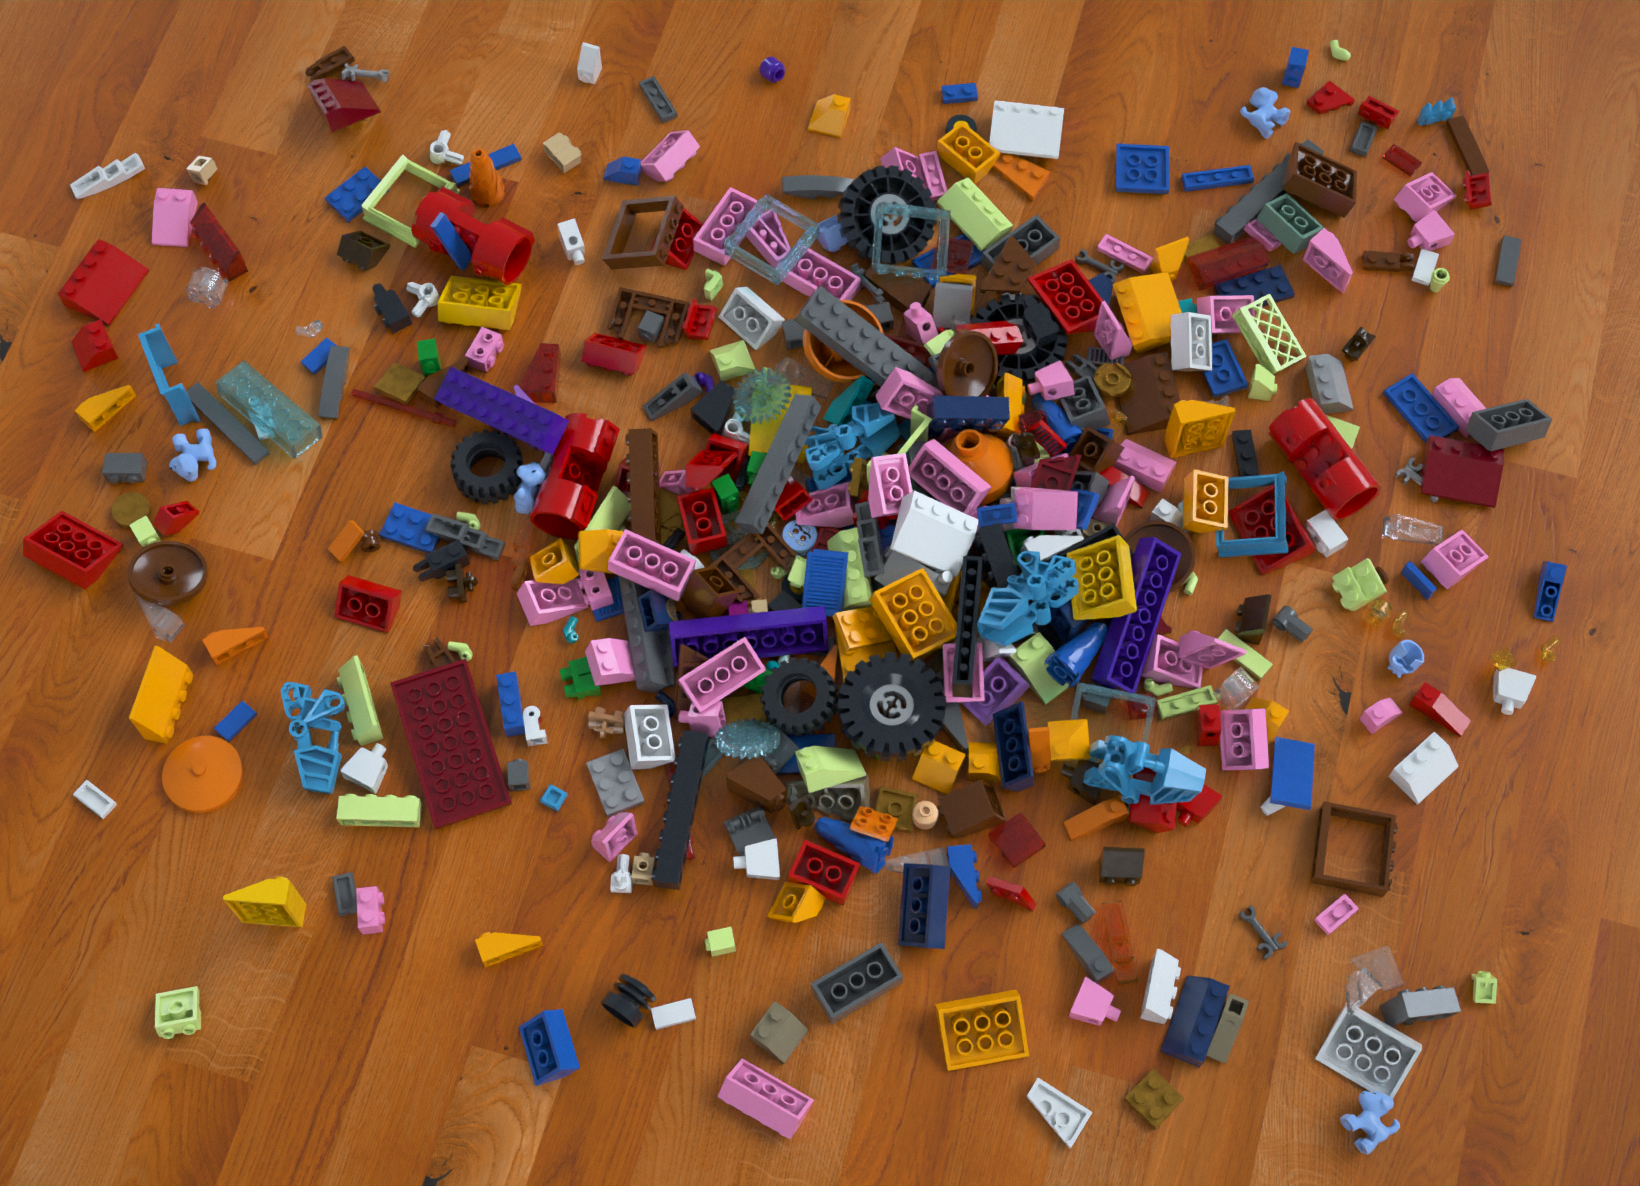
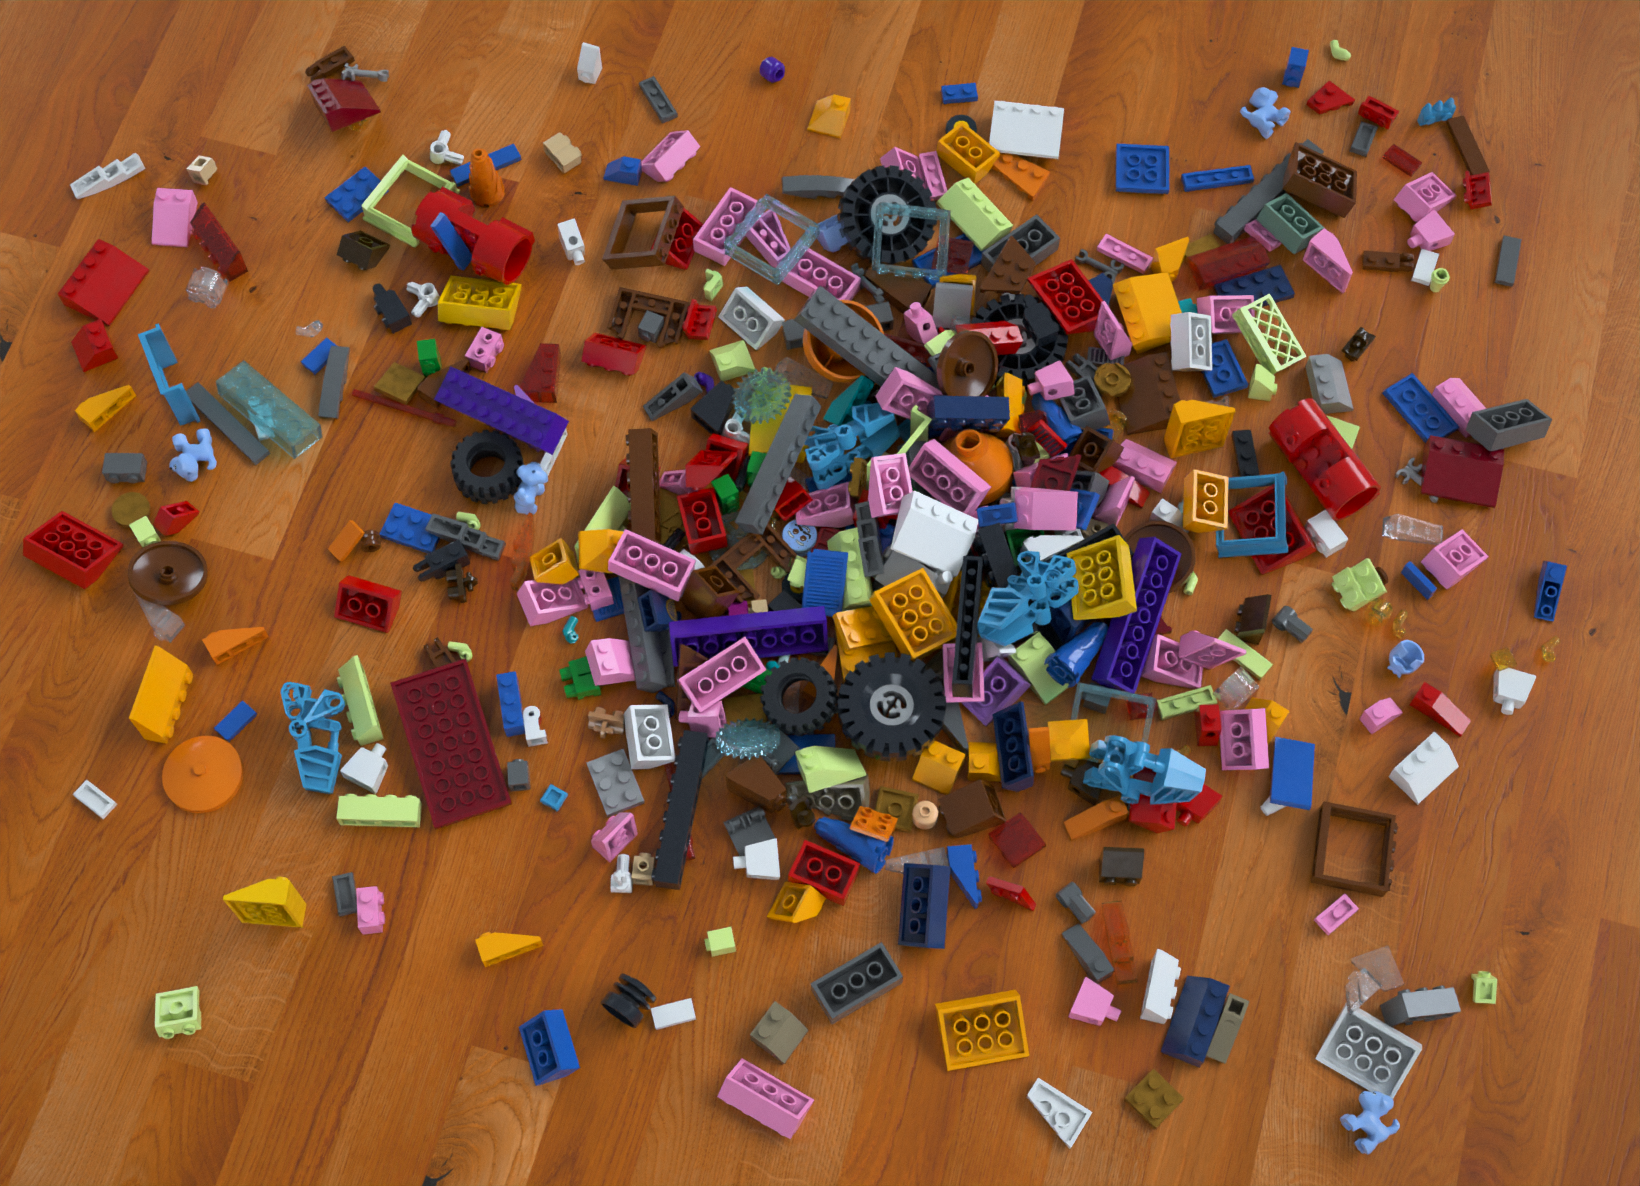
(574, 477): red cylinder -> none
(1157, 690): yellowish green arm -> none
(1269, 944): dark grey bar -> none

